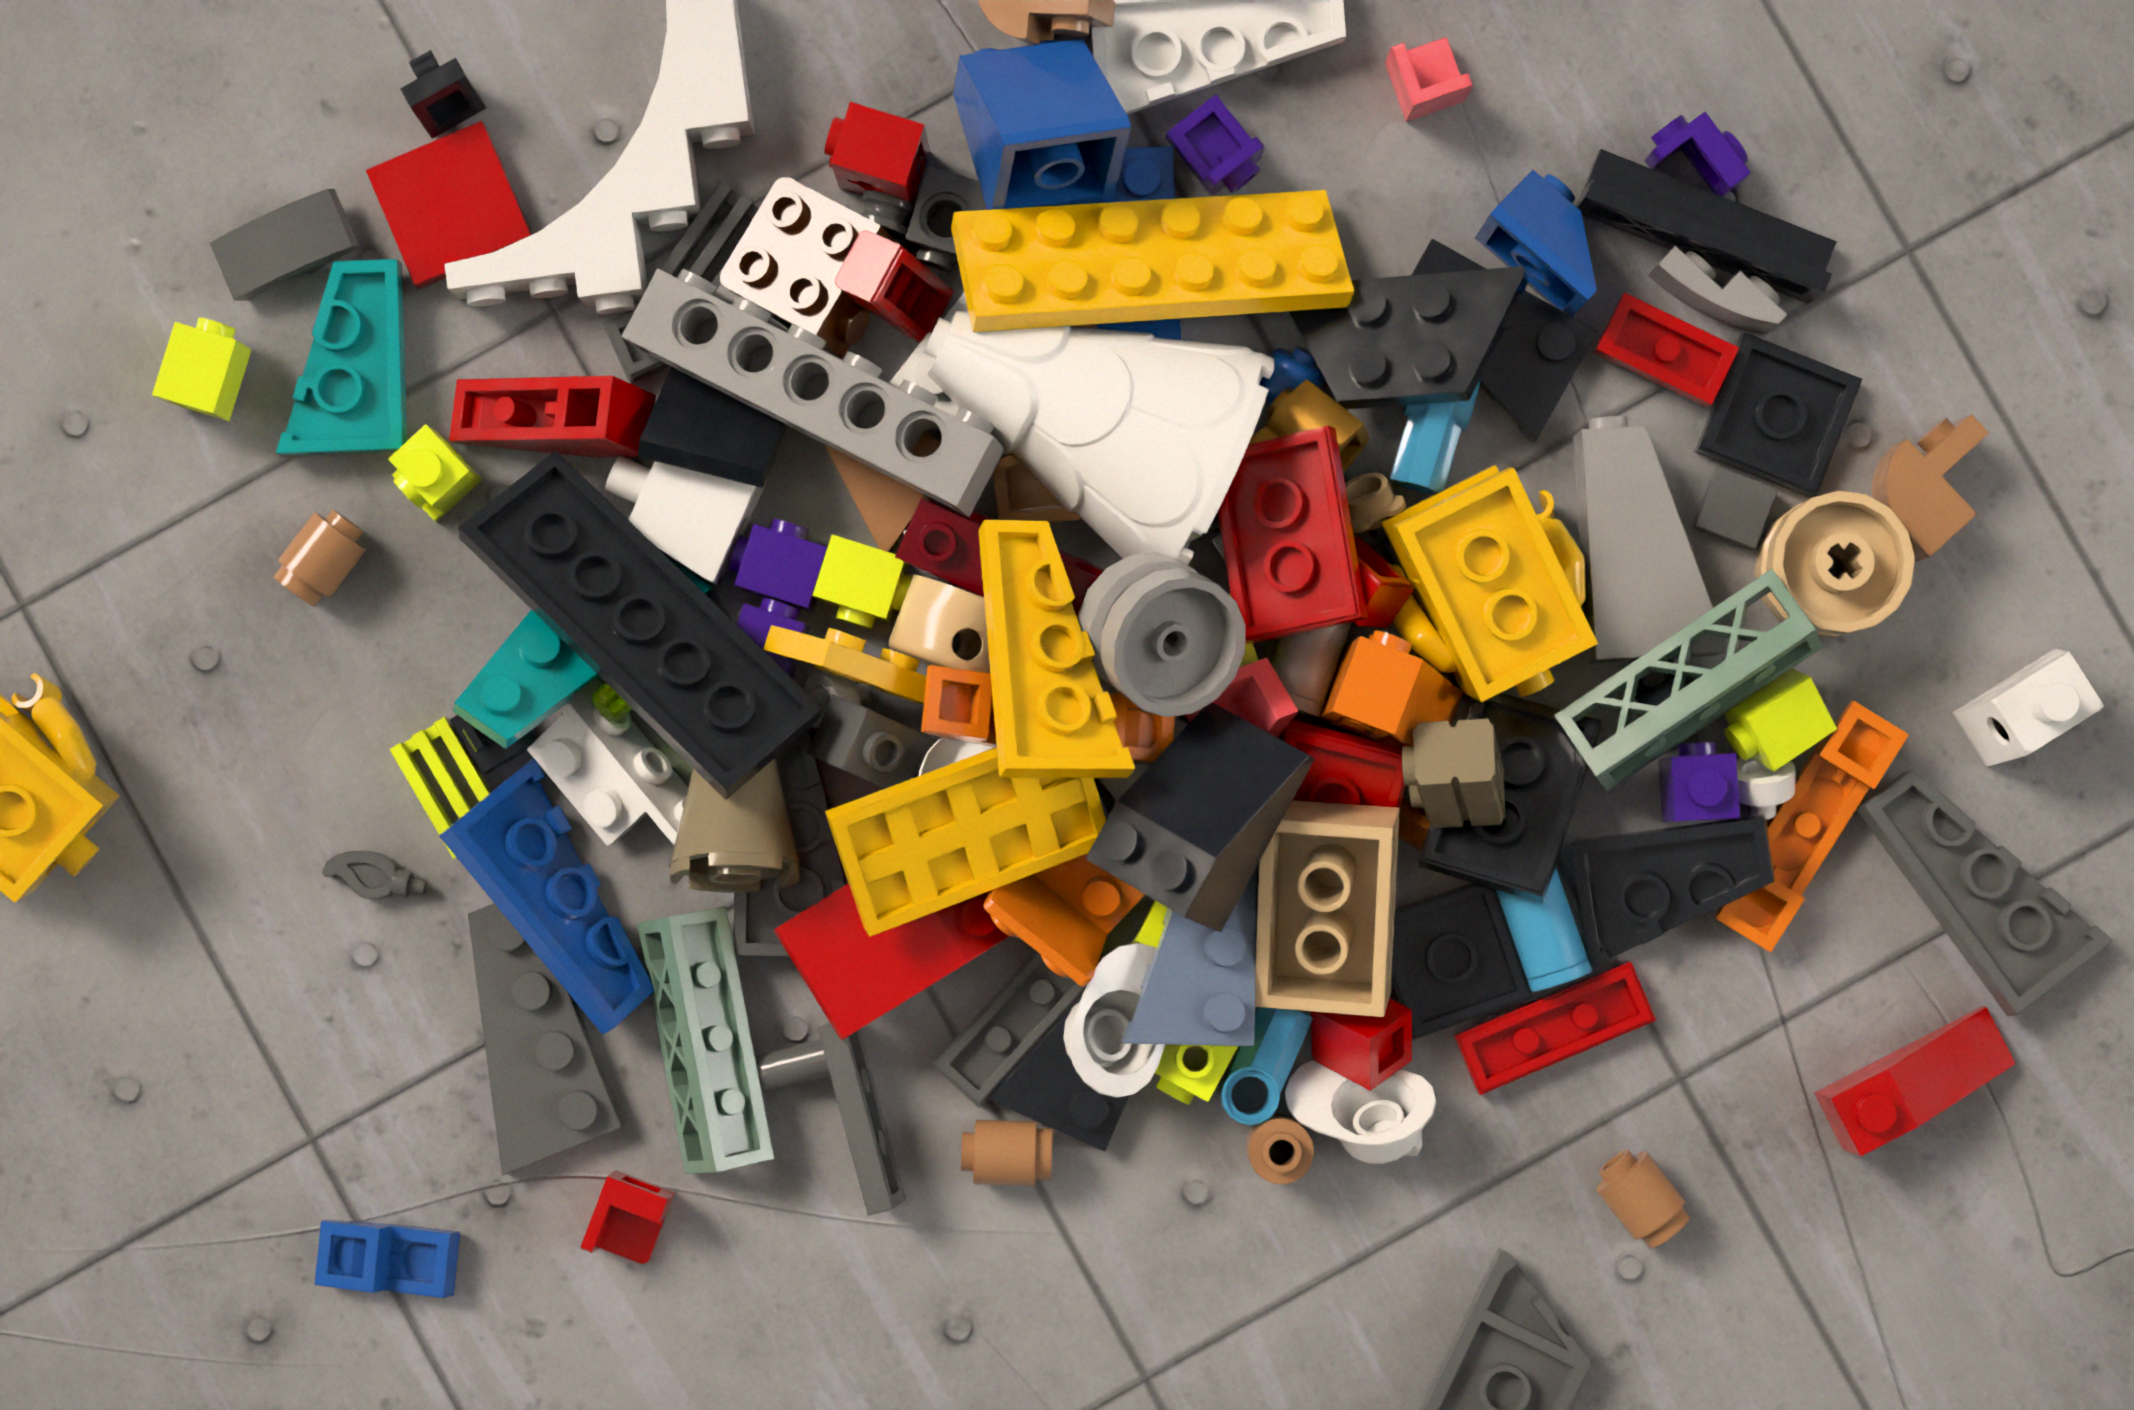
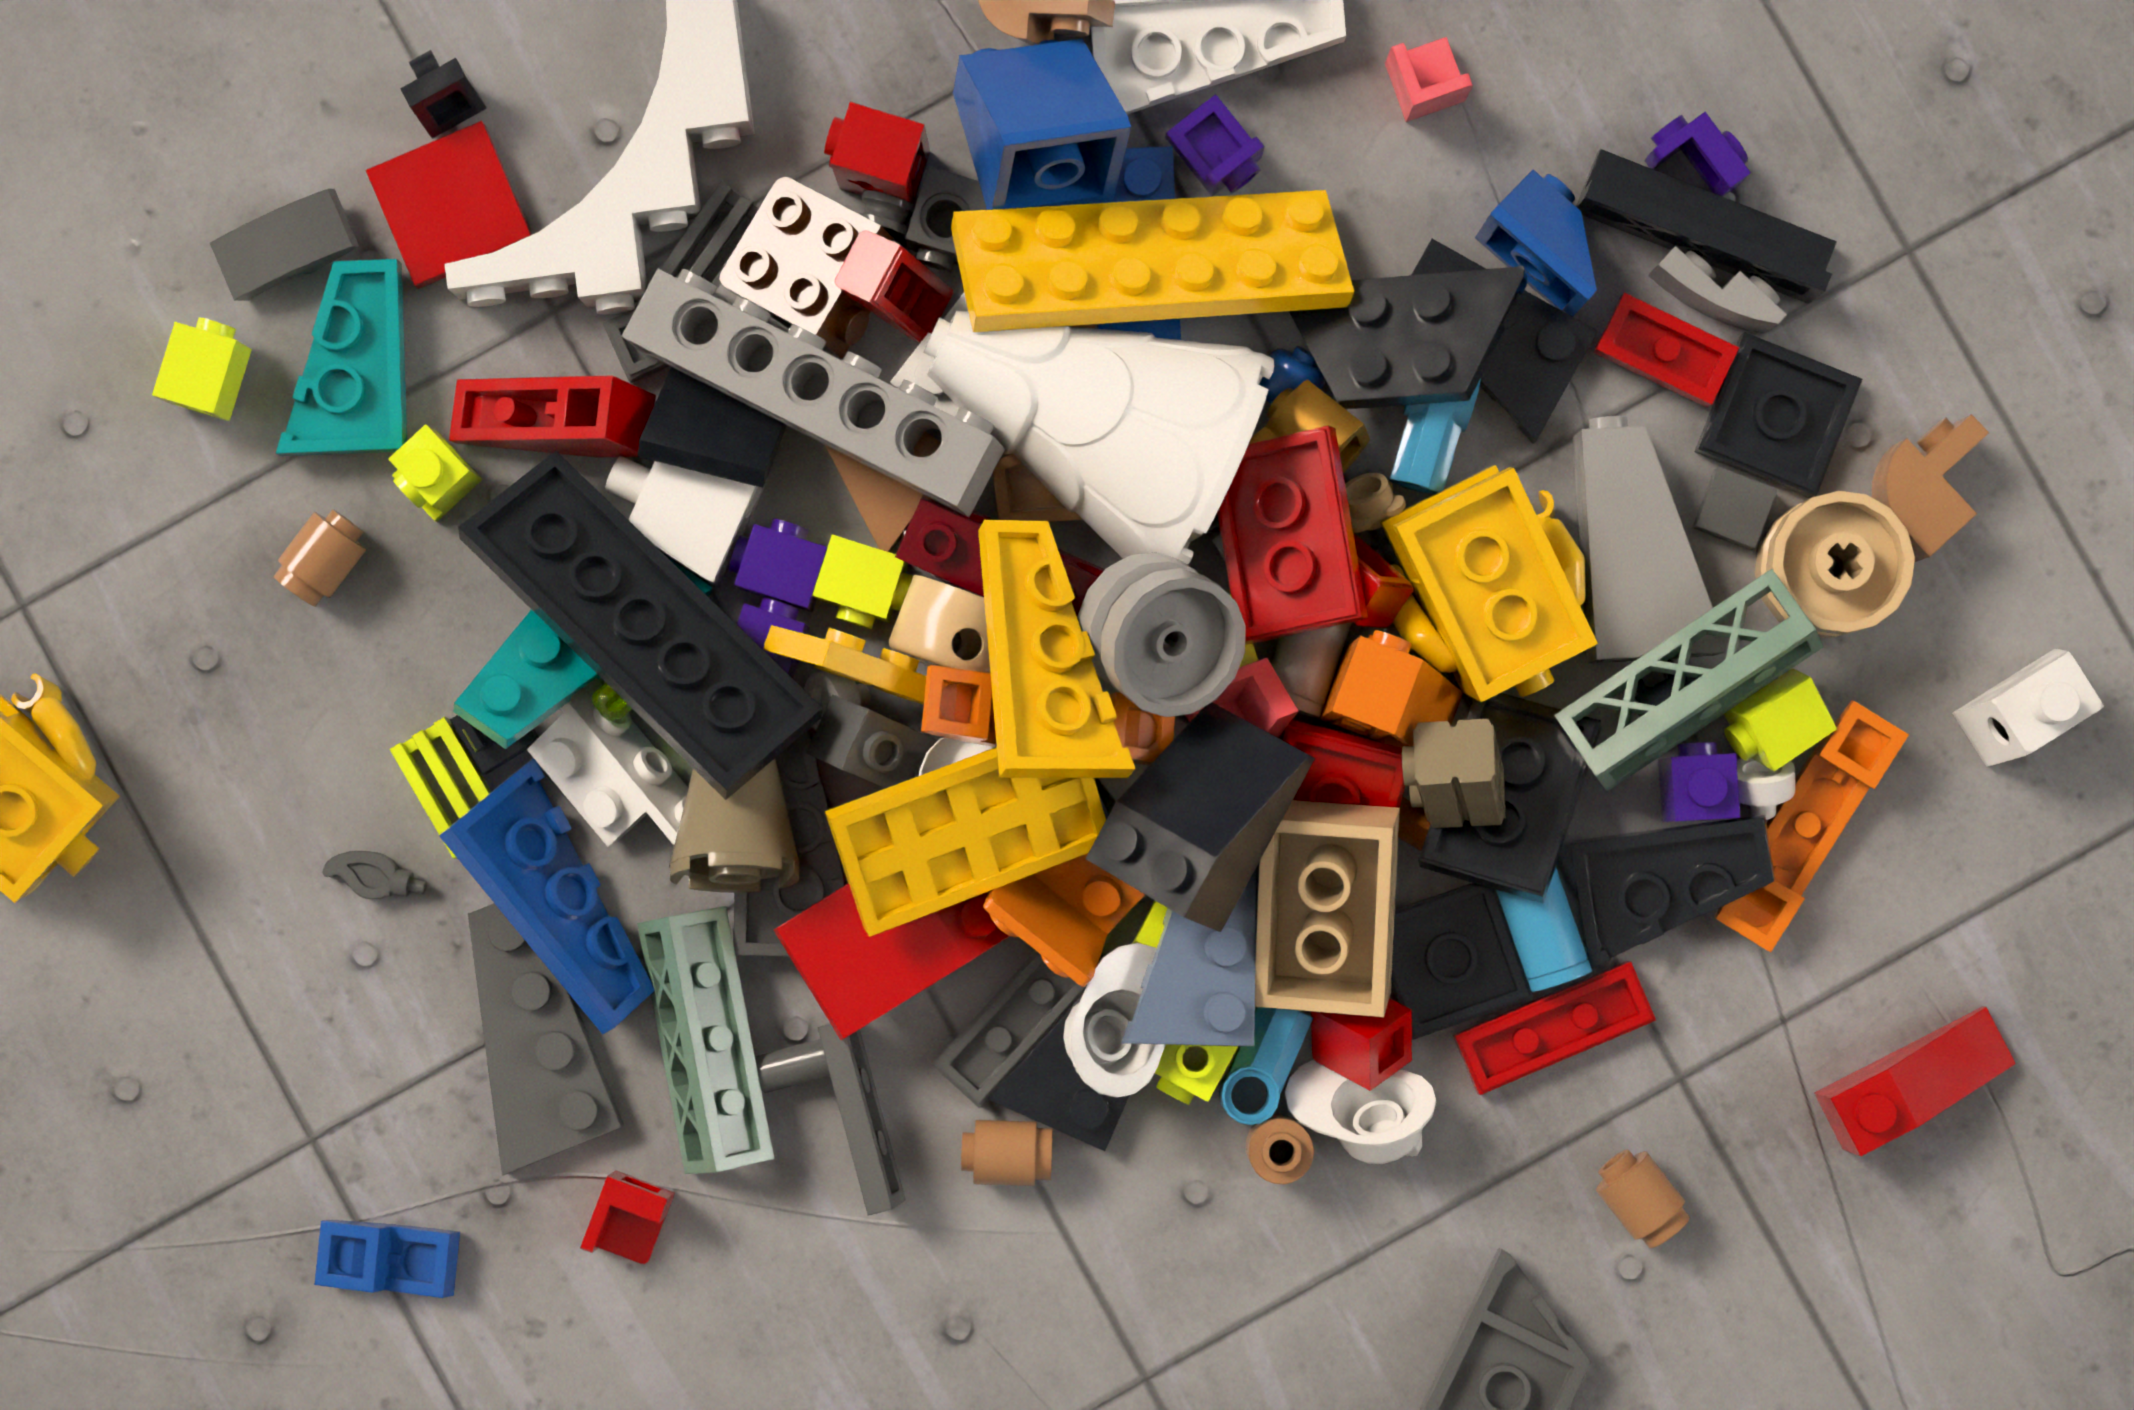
(1994, 911): dark grey wing -> none

